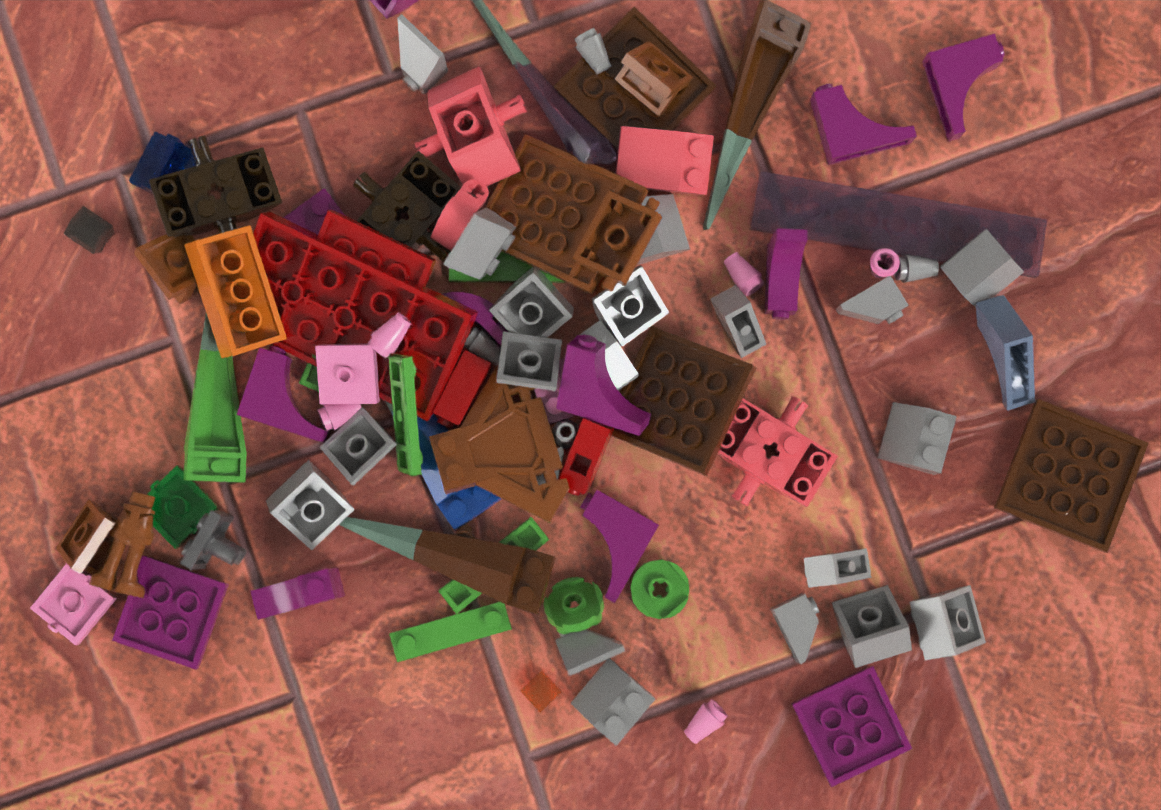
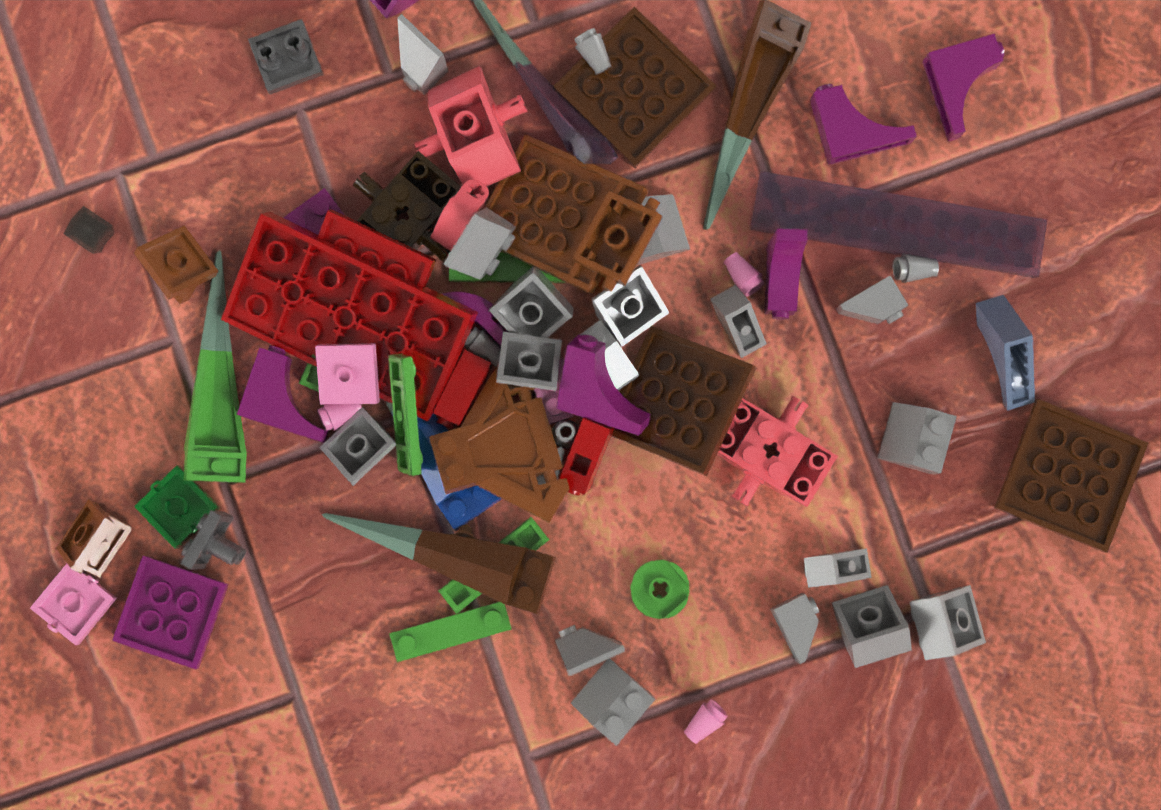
(131, 529): dark orange piece -> none
(161, 157): clear blue bracket -> none
(235, 291): orange slope -> none
(244, 185): dark brown slope -> none
(285, 56): none -> flat silver plate
(298, 593): magenta arch -> none
(309, 505): light grey slope -> none
(389, 335): bright pink cone -> none
(541, 691): clear orange plate -> none
(578, 618): bright green plate -> none
(625, 534): magenta arch -> none
(652, 77): dark orange bracket -> none
(665, 159): coral slope -> none
(851, 726): magenta plate -> none
(888, 259): bright pink cone -> none
(981, 268): light grey slope -> none

